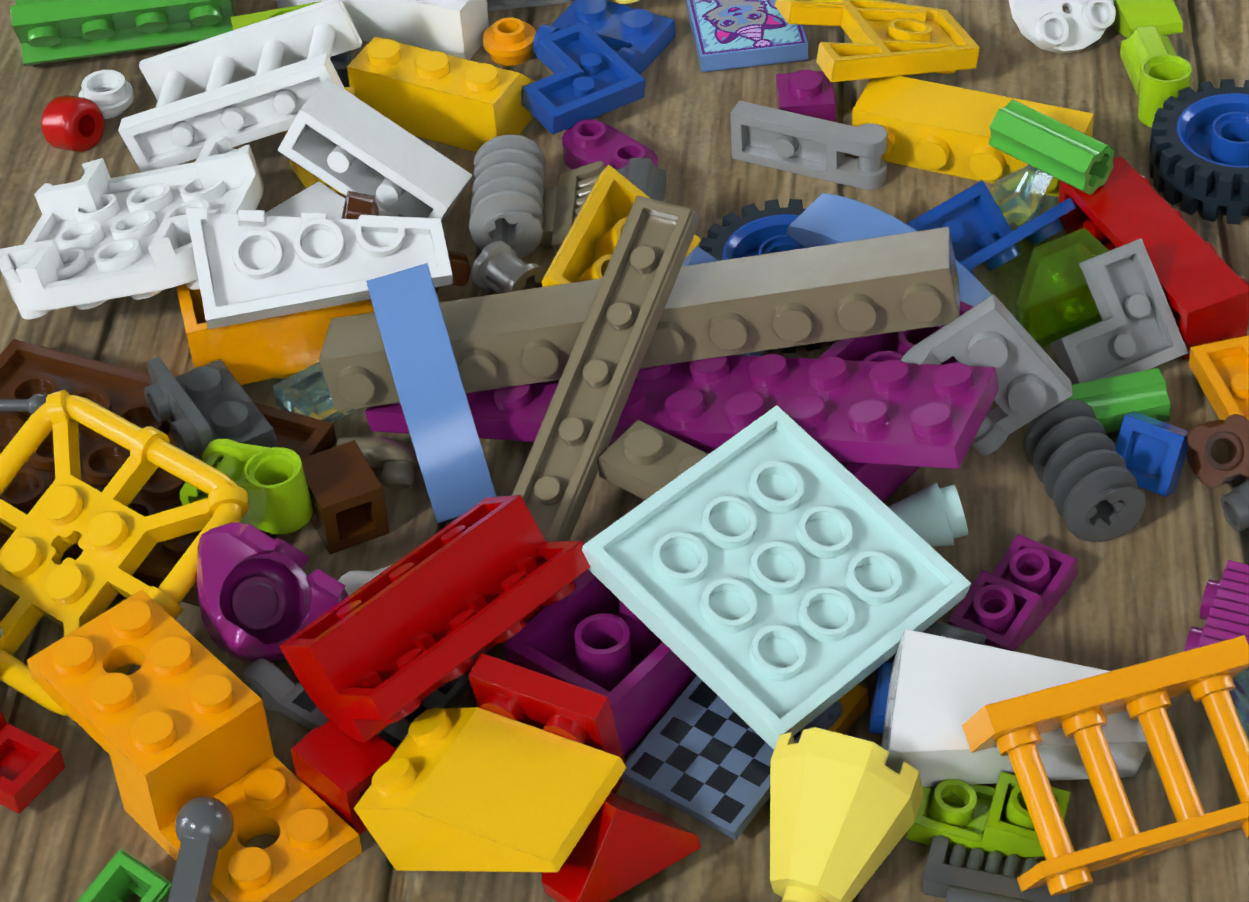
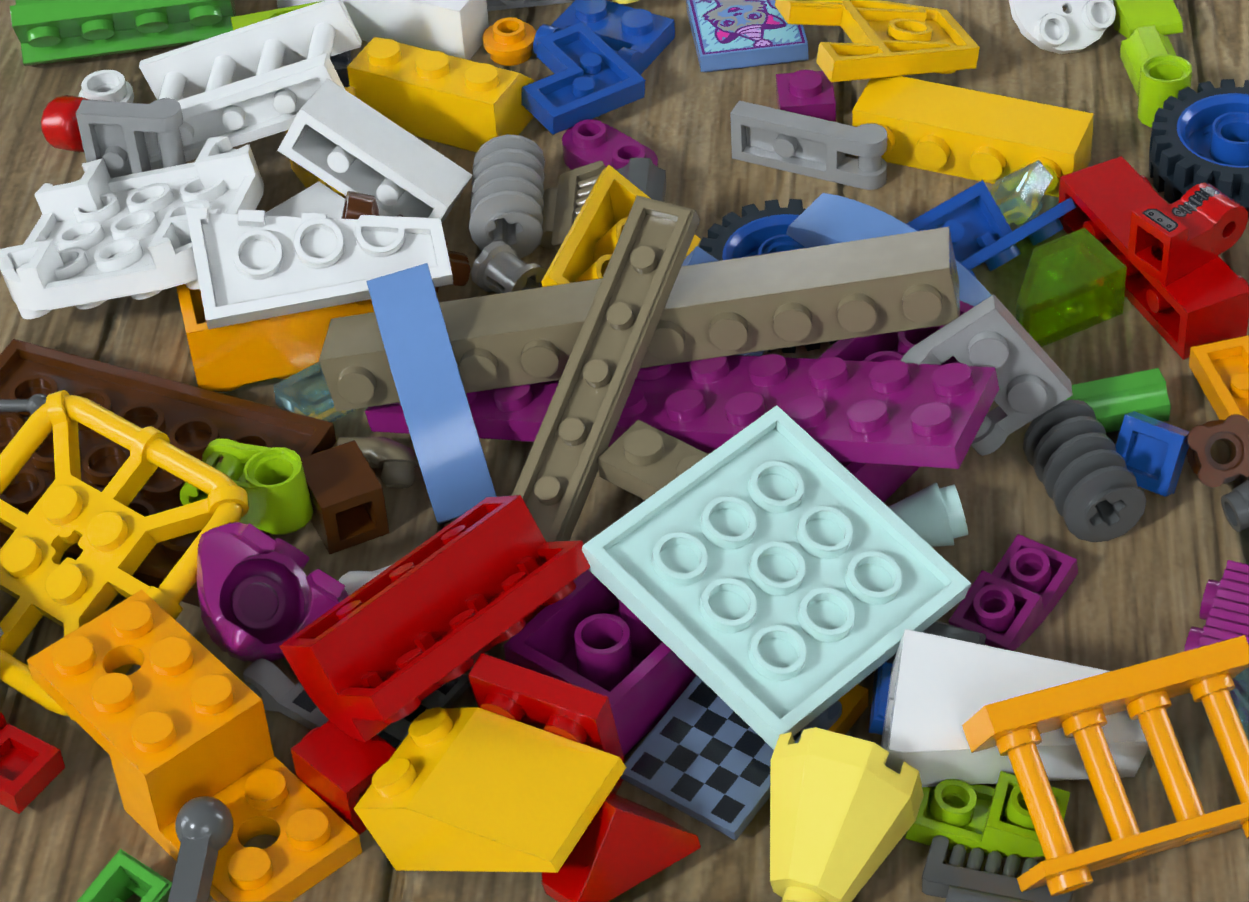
(118, 129): none -> light grey plate
(205, 407): dark grey bracket -> none
(1051, 147): bright green axle -> none
(1135, 323): light grey plate -> none
(1187, 231): none -> red leg

